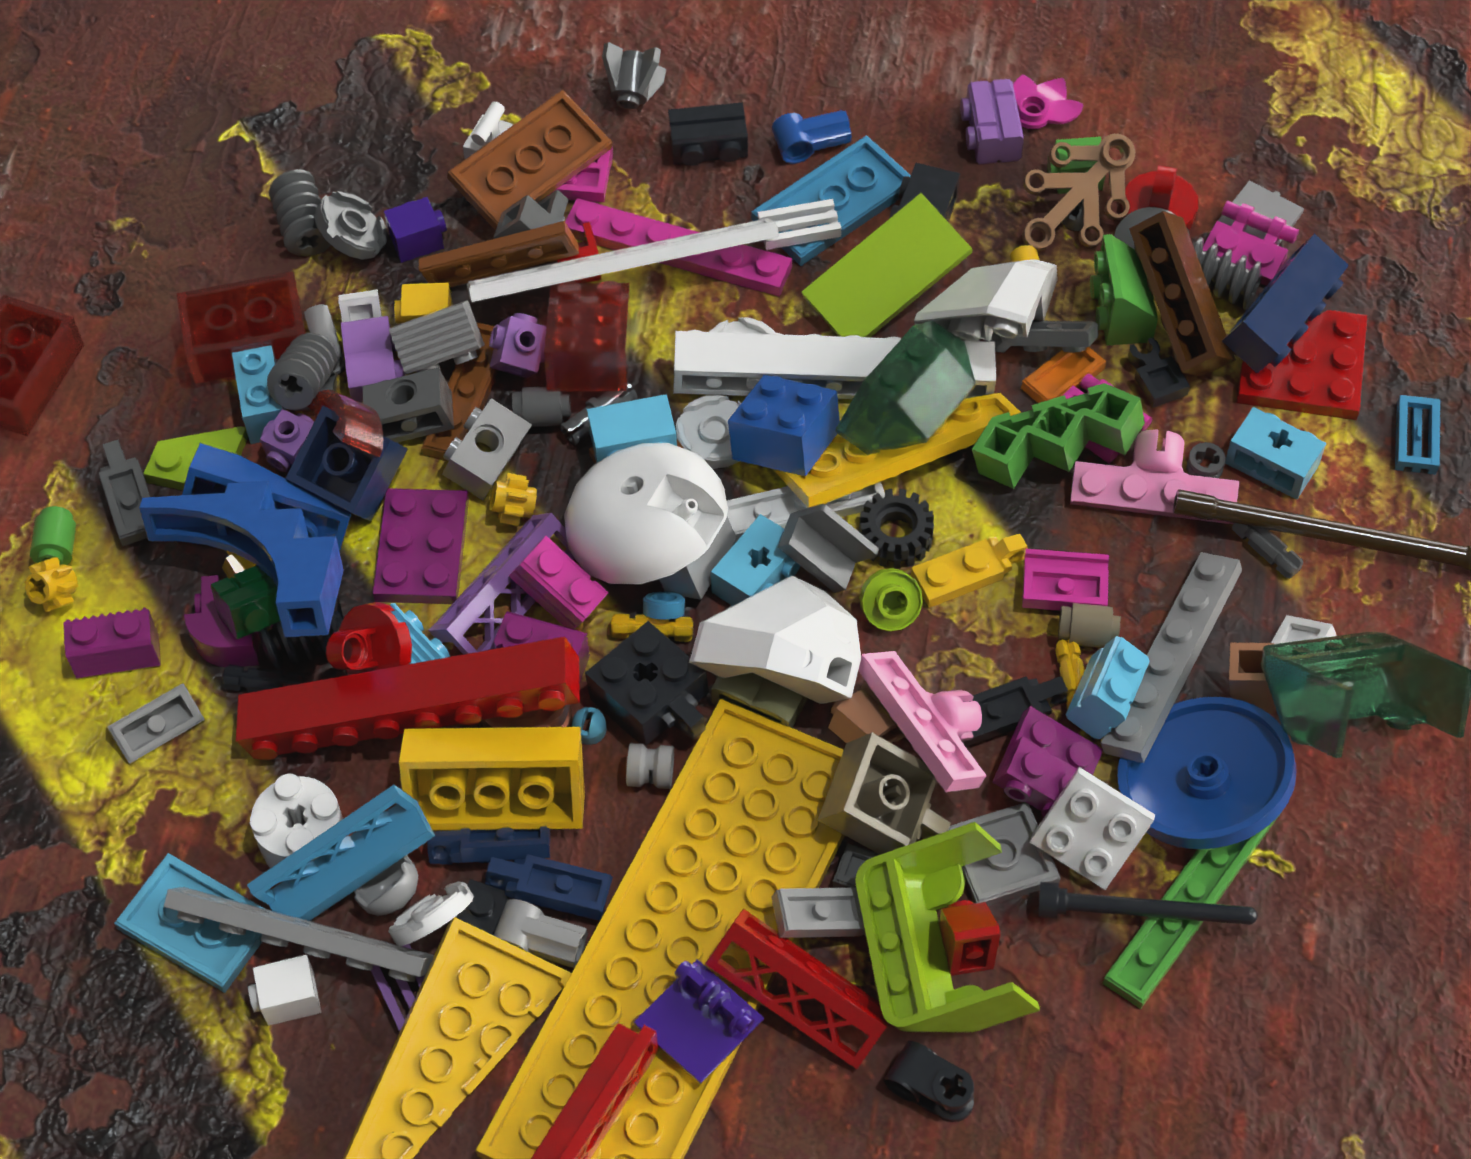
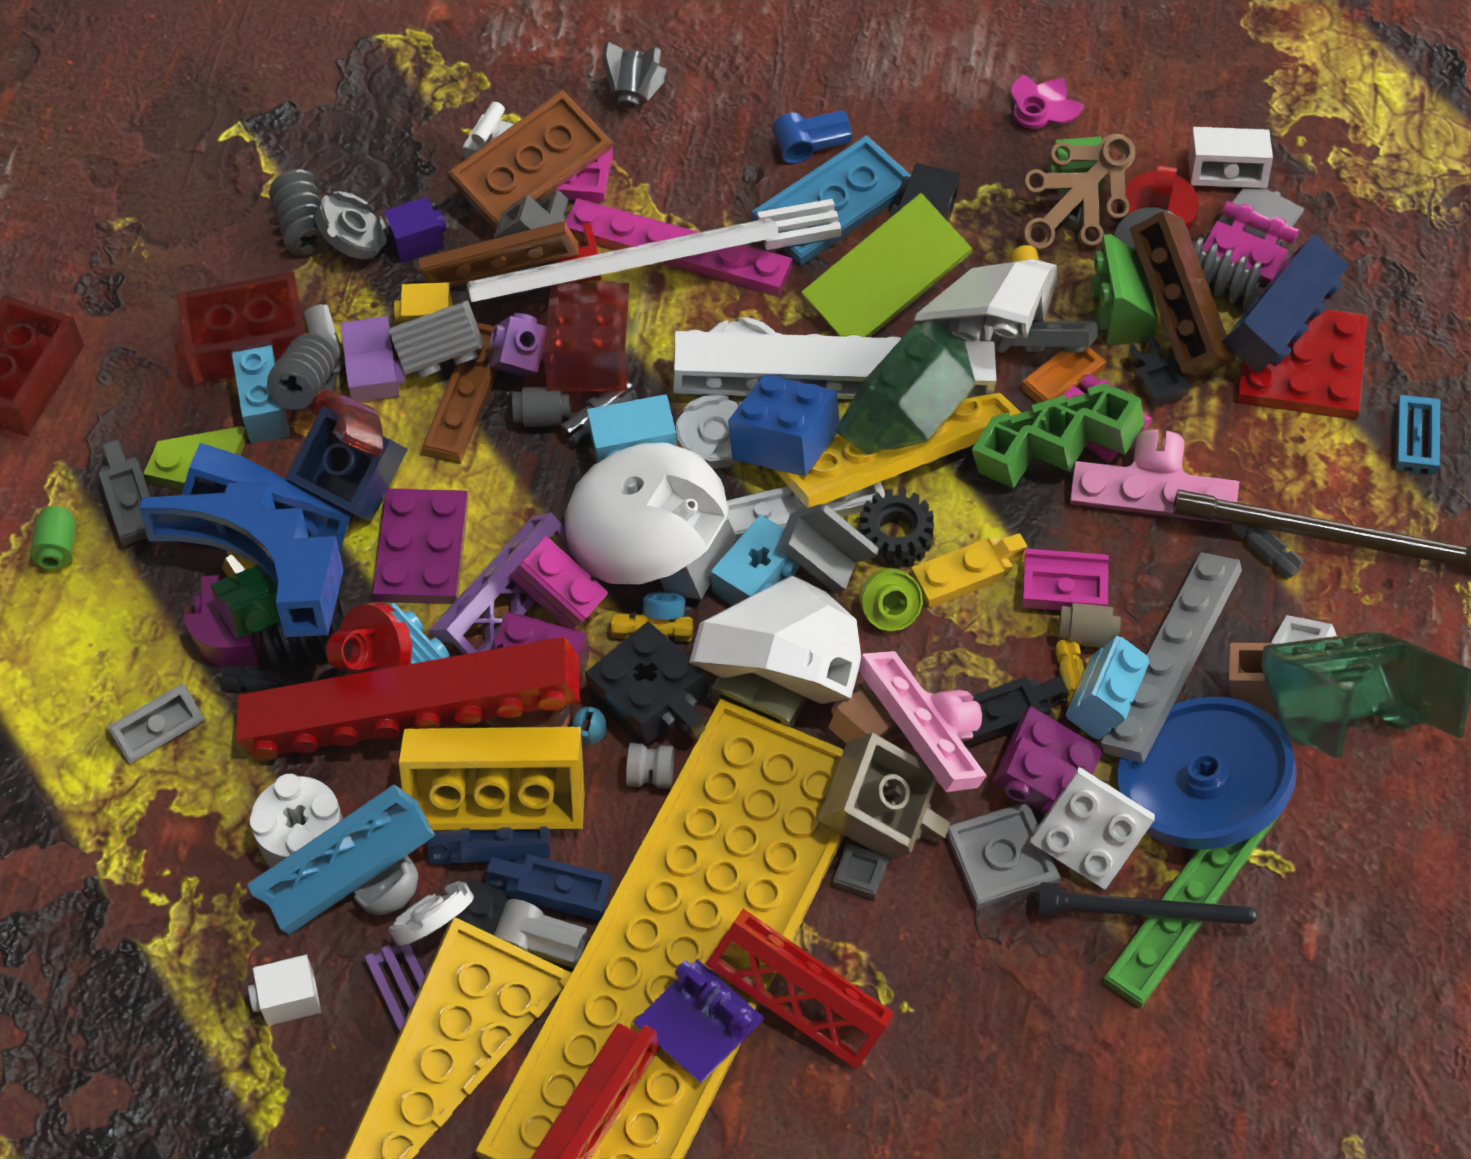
(51, 584): yellow gear -> none
(111, 643): magenta brick -> none
(193, 946): medium azure tile -> none
(280, 929): light grey plate -> none
(284, 438): medium lavender brick -> none
(359, 305): white tile -> none
(412, 405): dark grey brick -> none
(479, 469): light grey brick -> none
(513, 499): yellow gear -> none
(708, 133): black brick -> none
(818, 912): light grey hinge -> none
(905, 940): lime windscreen -> none
(926, 1077): black piece -> none
(969, 937): red slope -> none
(993, 121): medium lavender brick -> none
(1206, 451): dark grey bush -> none
(1230, 157): none -> white brick
(1275, 452): medium azure brick -> none

